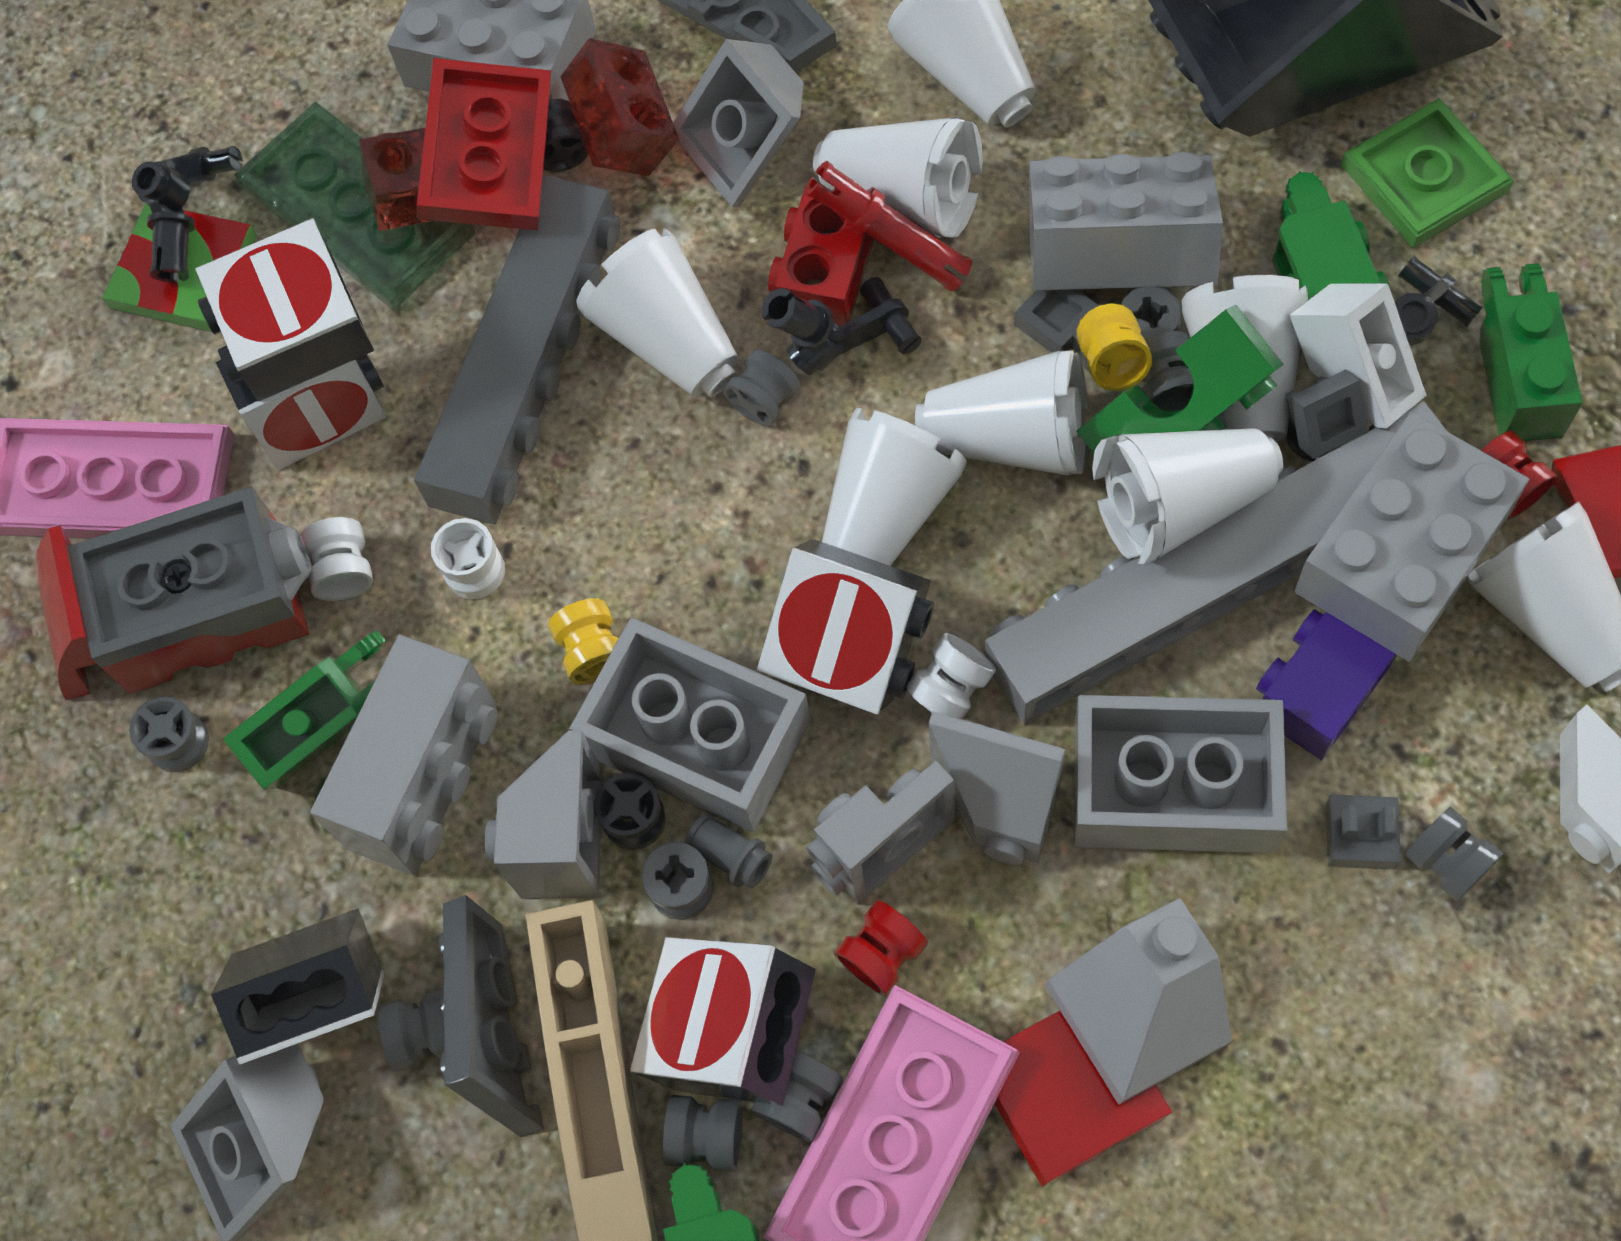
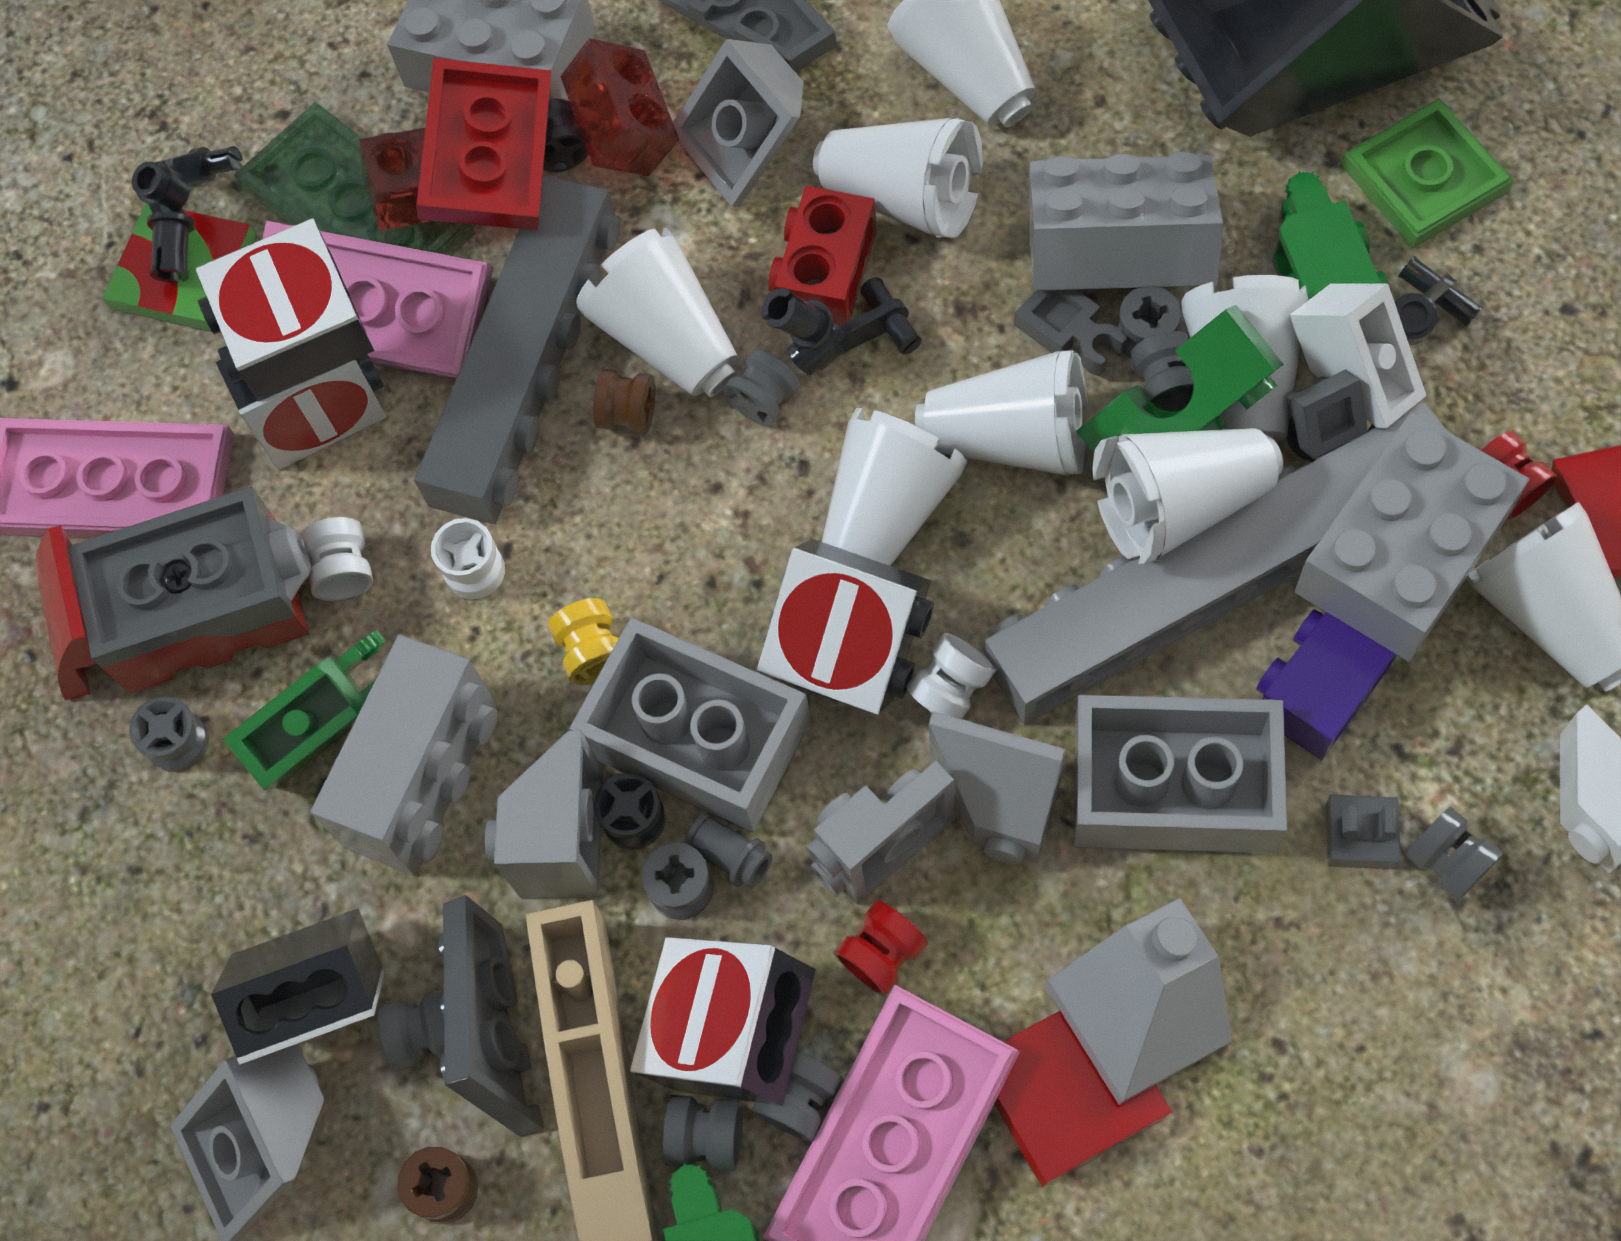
(411, 301): none -> bright pink tile
(448, 1196): none -> reddish brown wheel
(624, 401): none -> reddish brown wheel
(870, 214): red pin -> none
(1114, 347): yellow wheel -> none
(1527, 357): green hinge -> none

